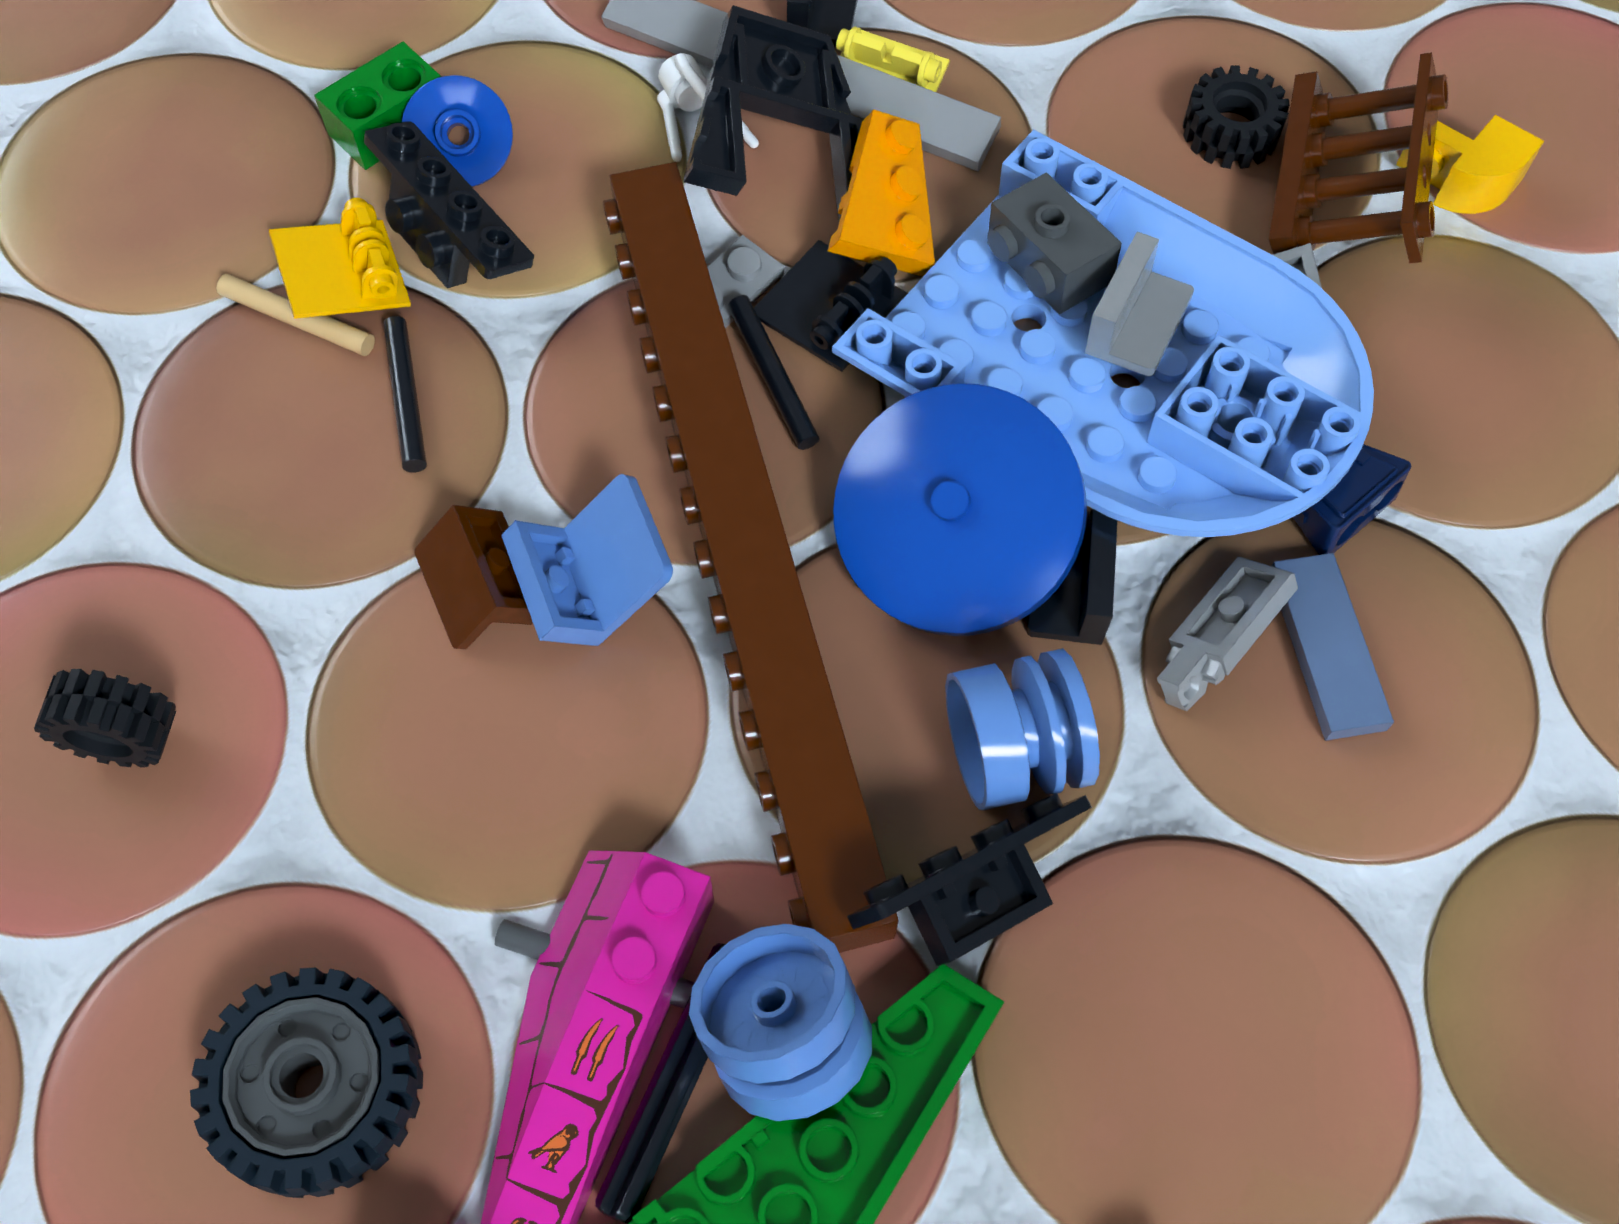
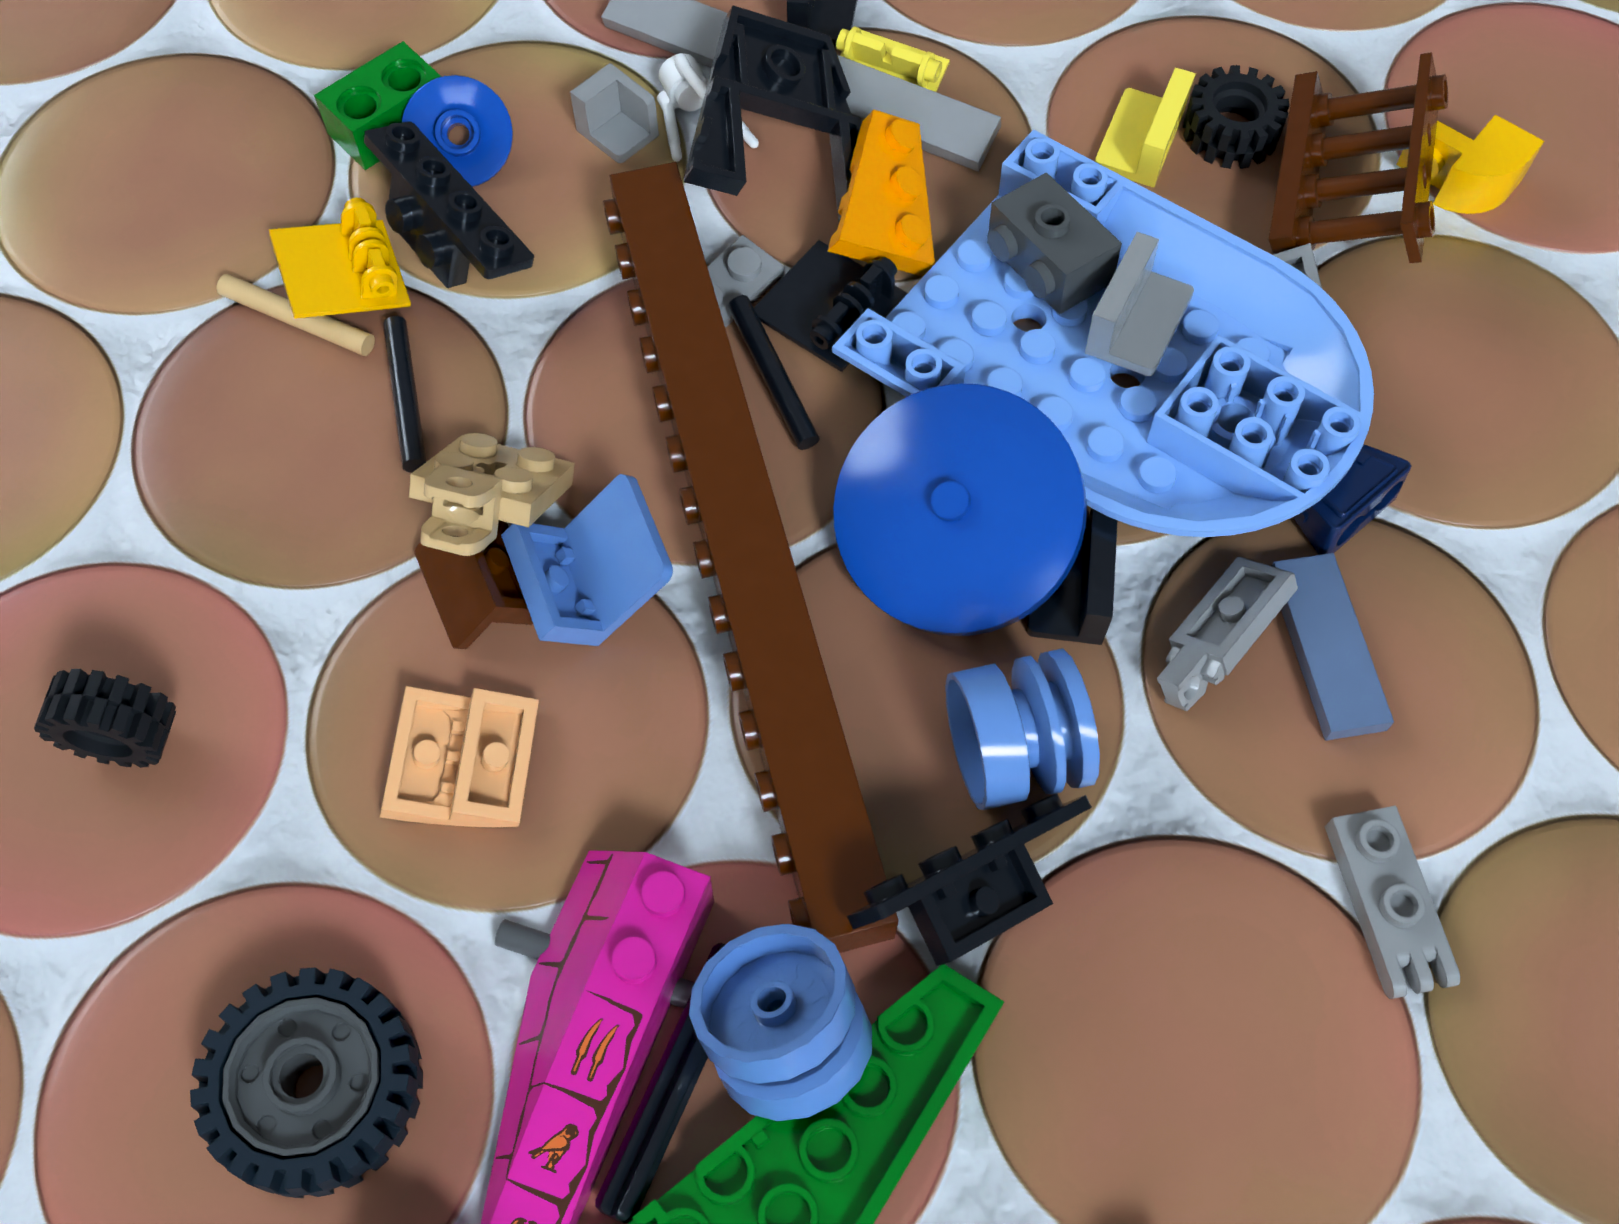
(460, 758): none -> light nougat slope
(485, 482): none -> tan plate
(615, 113): none -> light grey panel
(1145, 130): none -> light yellow panel
(1392, 902): none -> light grey hinge

